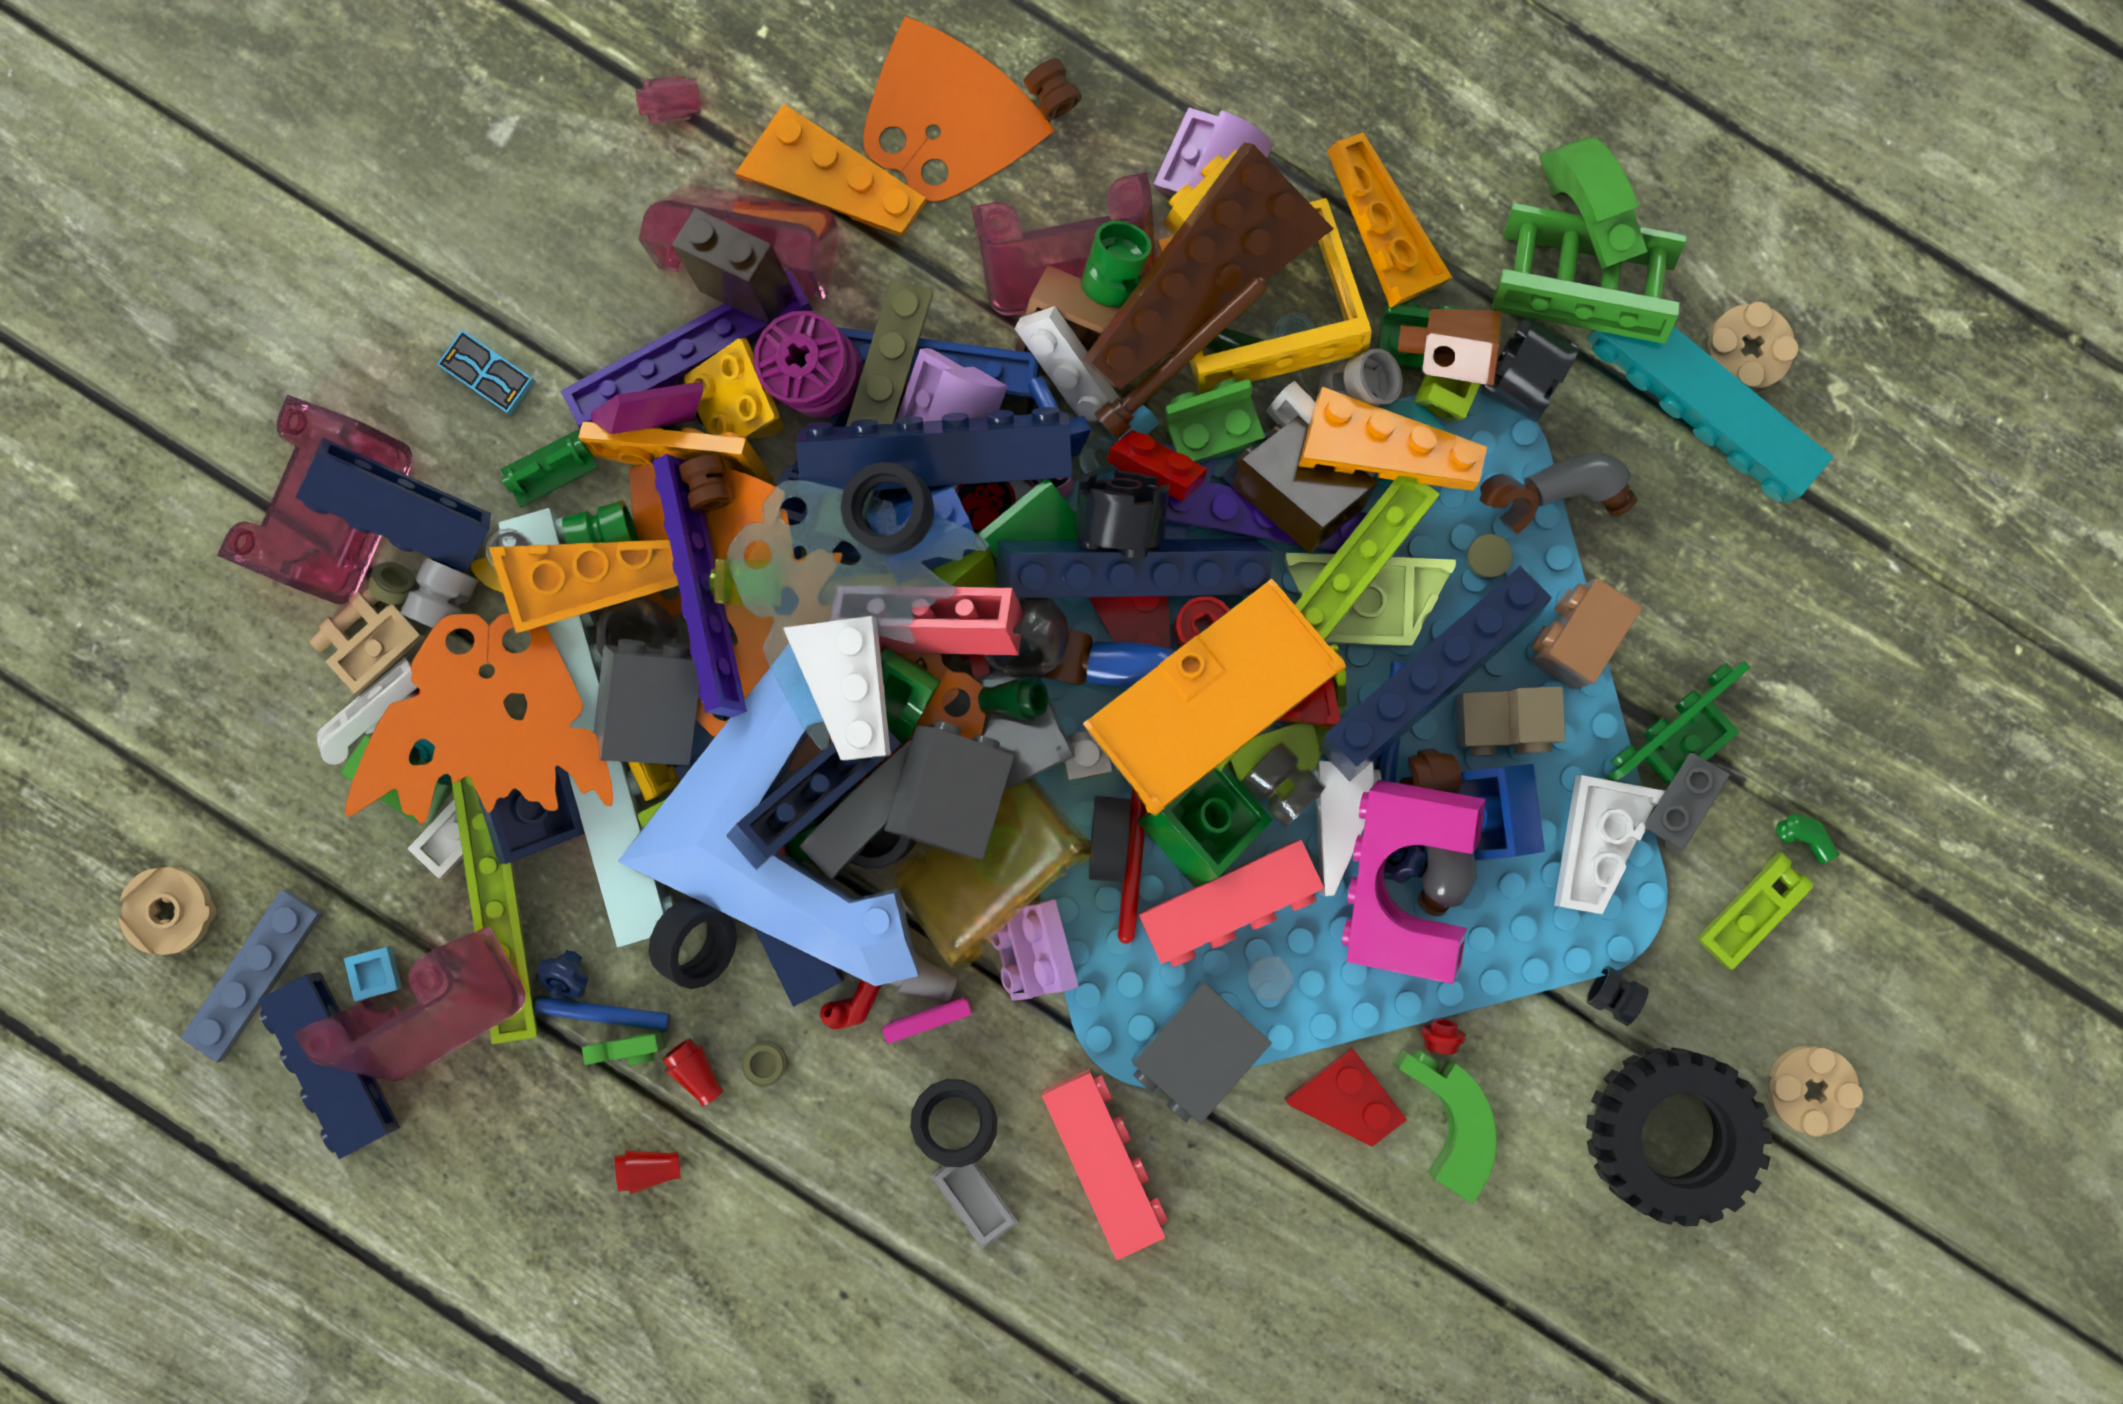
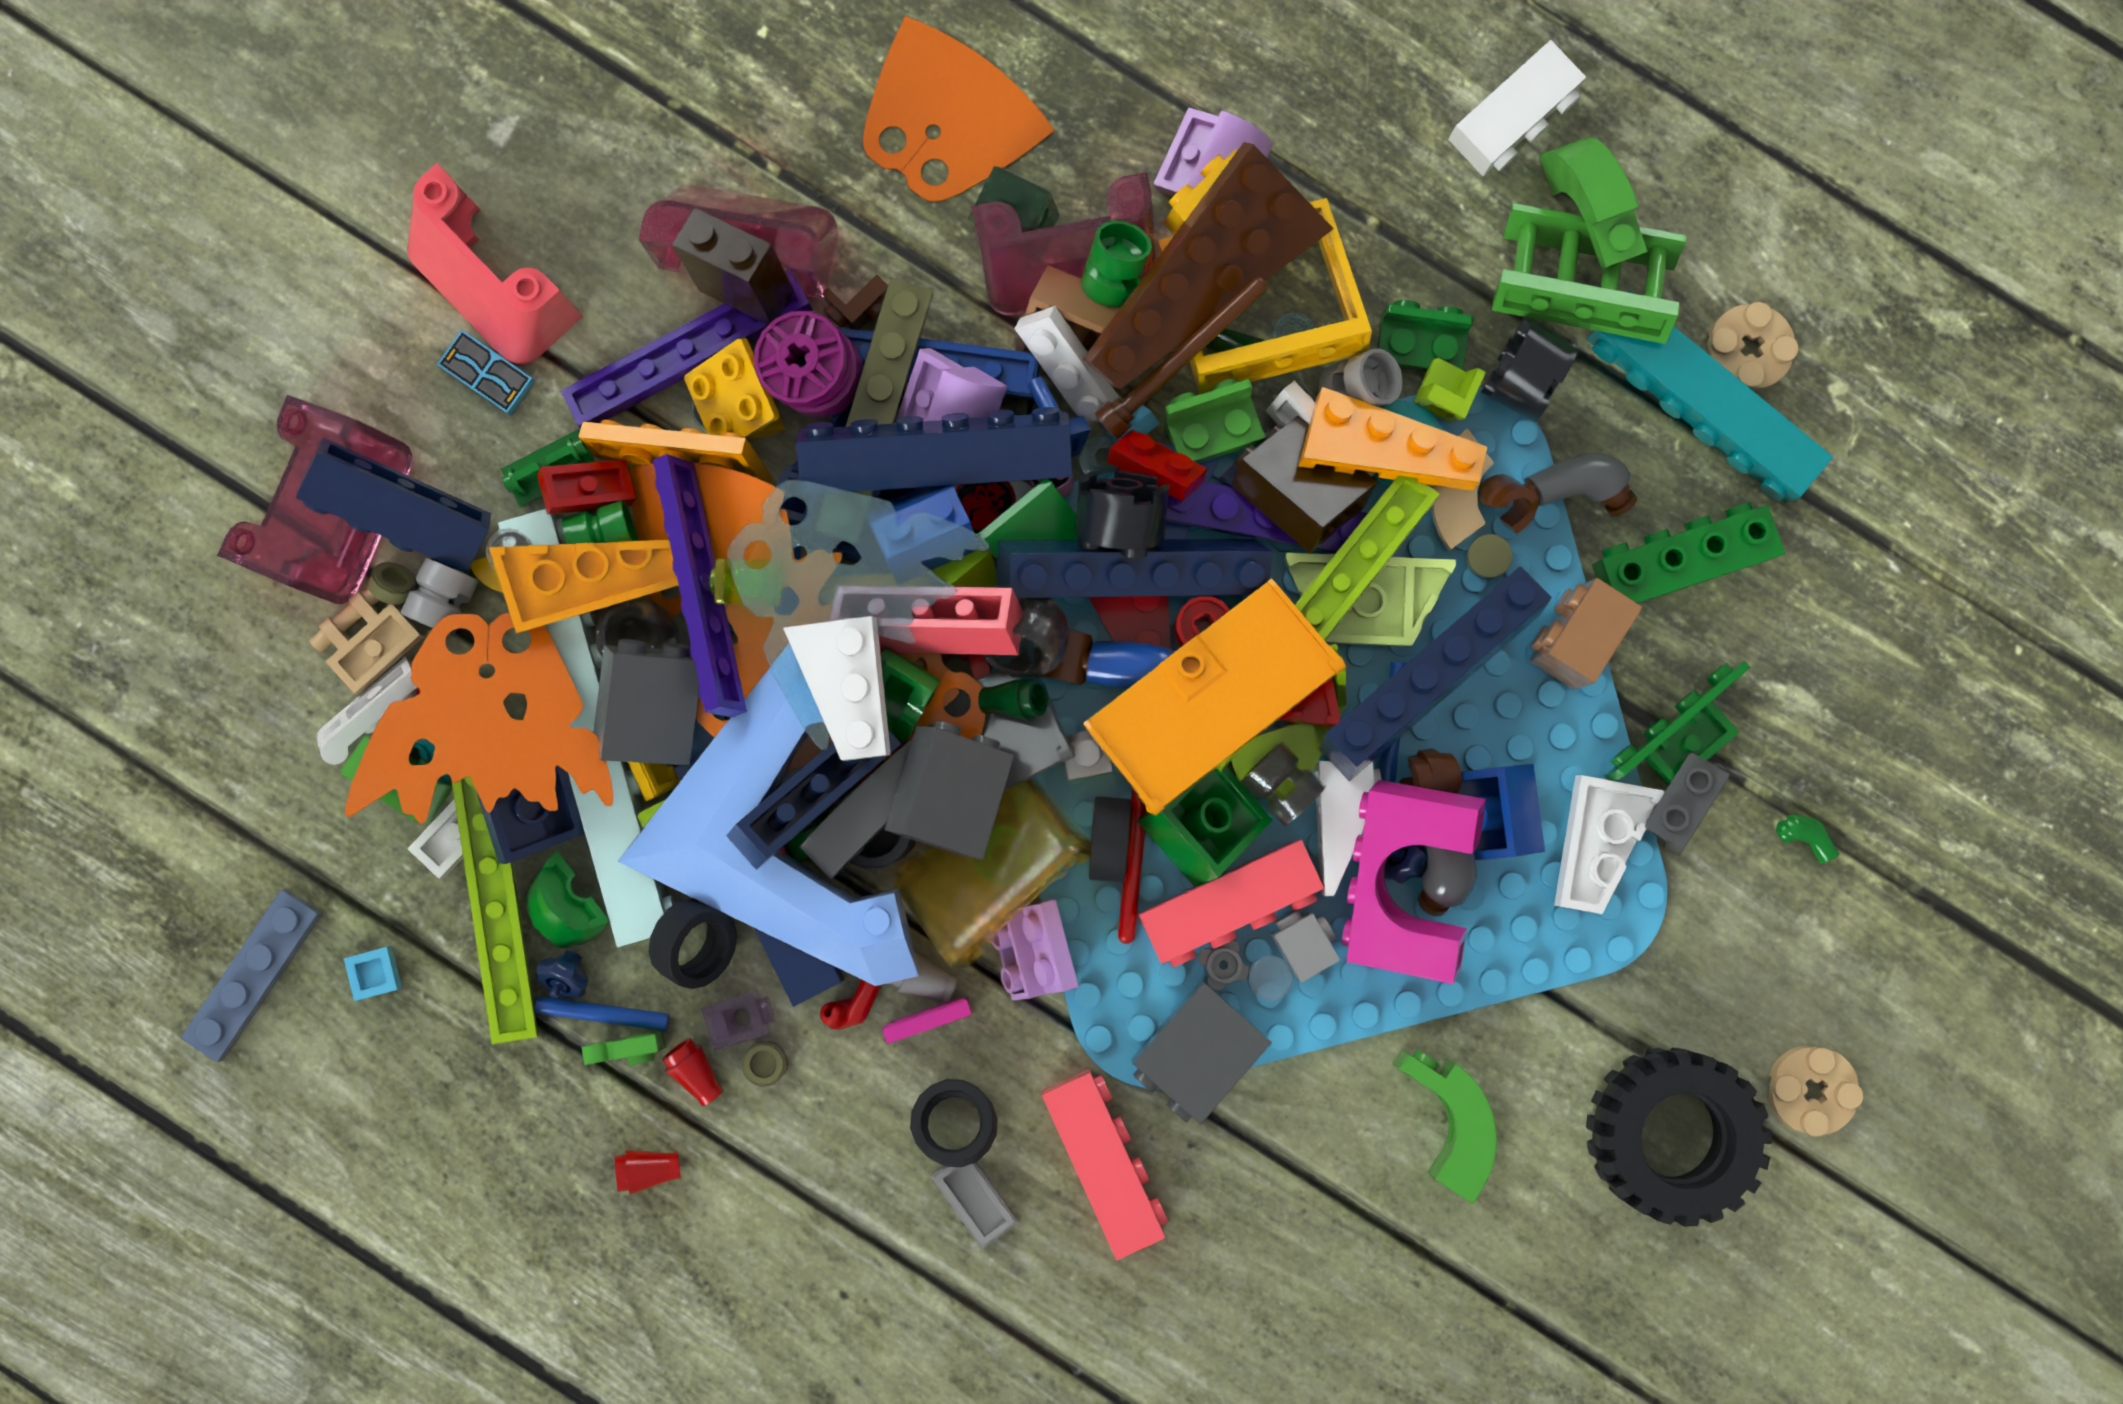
(140, 909): tan plate -> none
(345, 1102): dark blue brick -> none
(460, 995): clear pink windscreen -> none
(513, 316): none -> coral windscreen
(558, 911): none -> green cylinder
(585, 486): none -> red plate
(649, 408): magenta slope -> none
(668, 99): clear pink brick -> none
(706, 483): reddish brown wheel -> none
(723, 1027): none -> clear purple brick
(815, 166): light orange wing -> none
(859, 489): black tyre -> none
(860, 309): none -> reddish brown bracket
(1023, 196): none -> clear green torso
(1053, 90): reddish brown wheel -> none
(1219, 977): none -> flat silver plate
(1305, 944): none -> light grey brick
(1348, 1100): red wing -> none
(1391, 233): light orange wing -> none
(1443, 1036): red plate -> none
(1456, 344): dark orange torso -> none
(1457, 510): none -> tan tile
(1517, 718): dark tan brick -> none
(1518, 109): none -> white brick
(1617, 996): black wheel -> none
(1692, 556): none -> green brick
(1754, 912): lime plate -> none

